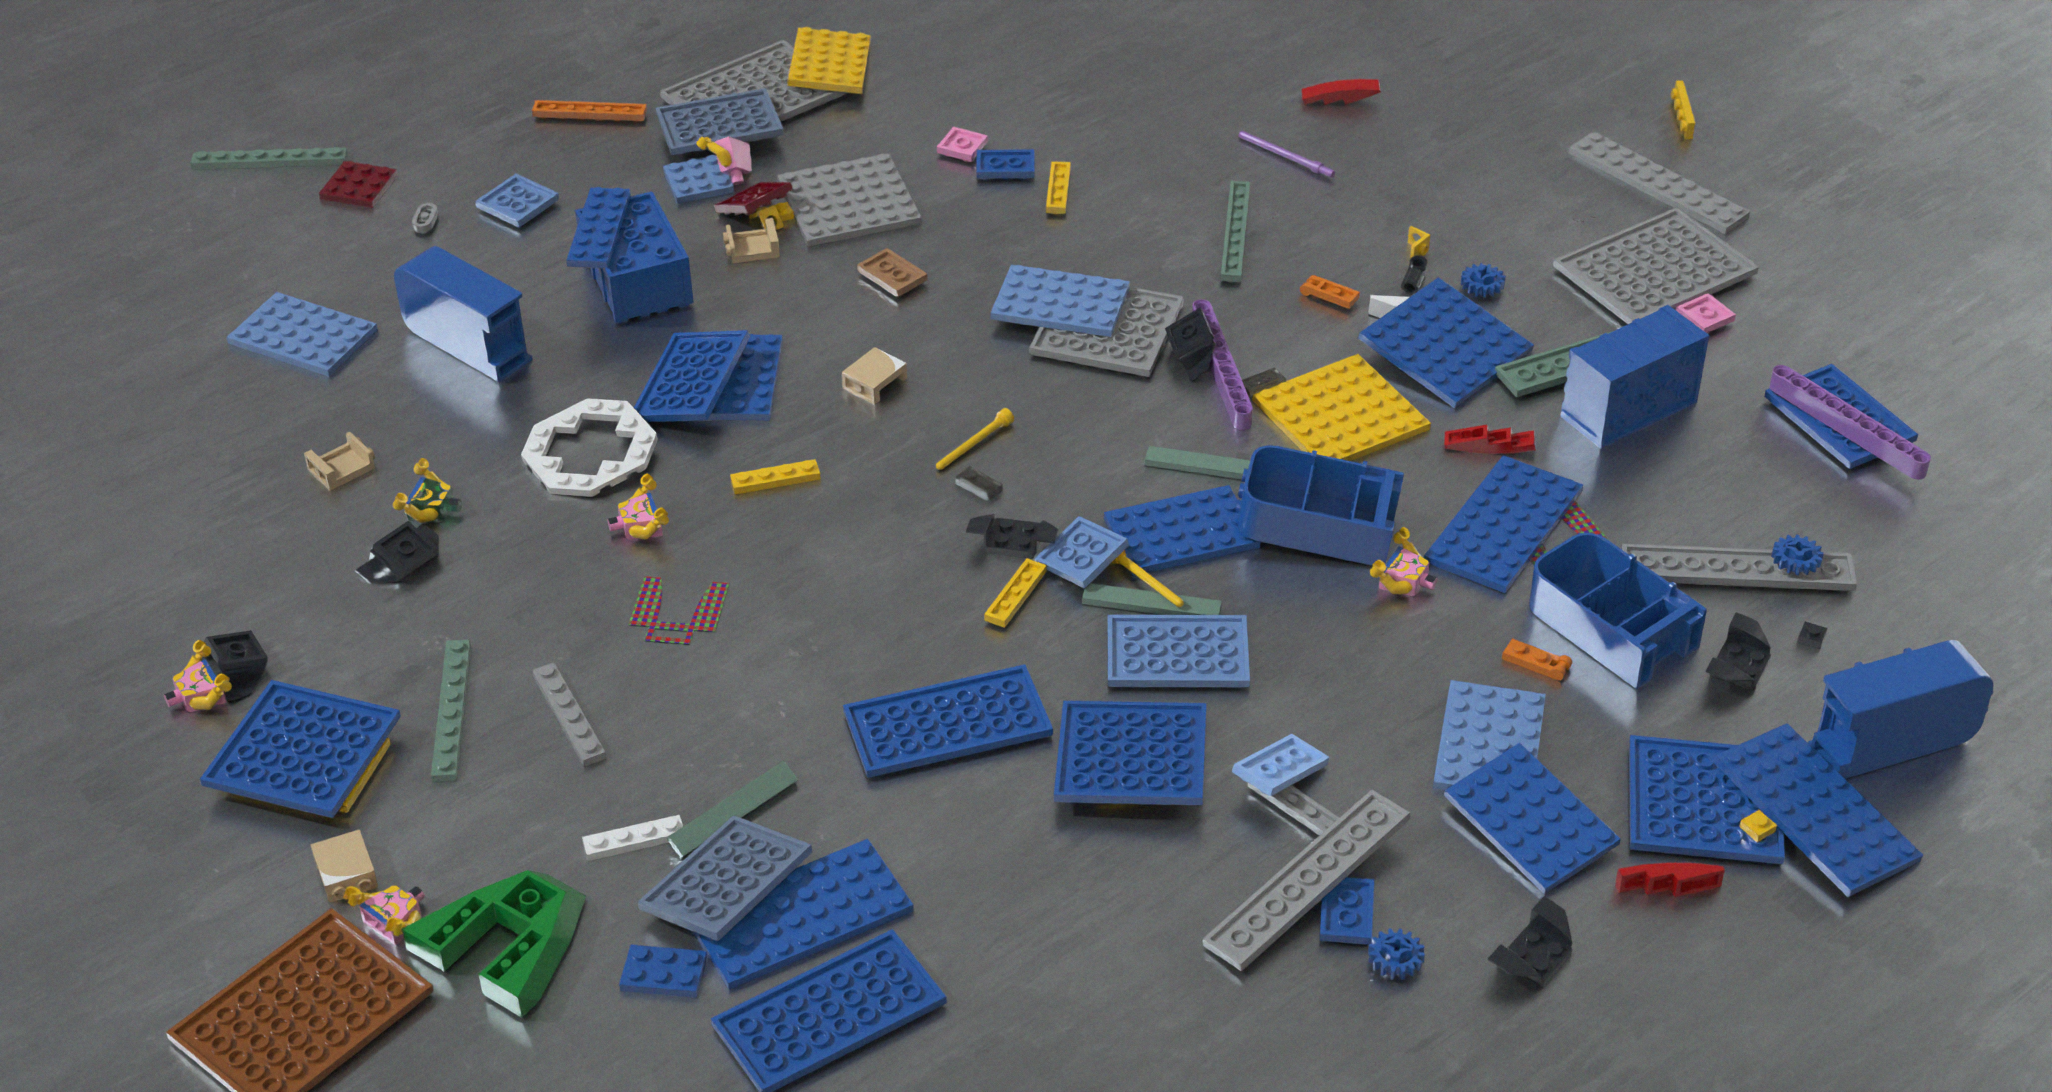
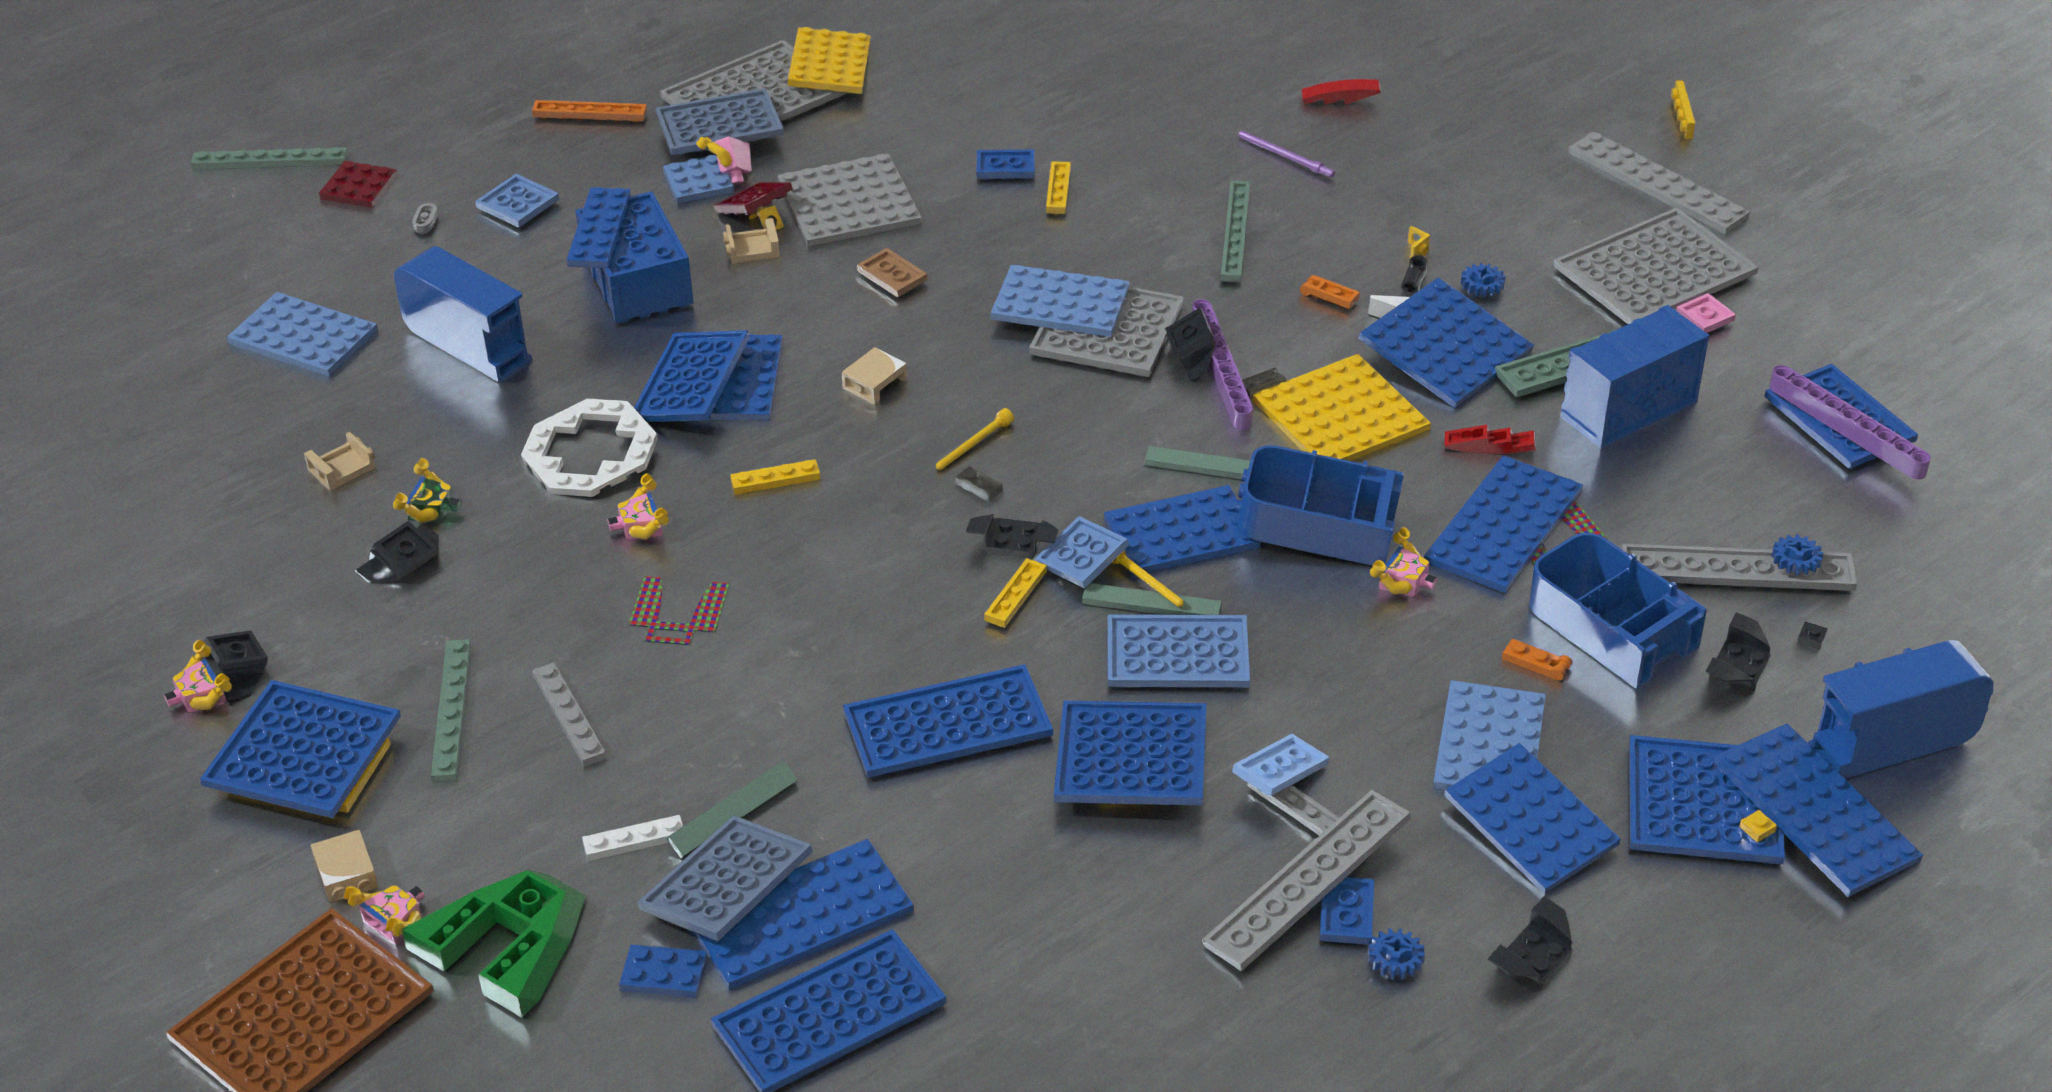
(785, 211): yellow plate -> none
(962, 144): bright pink plate -> none
(1677, 877): red slope -> none

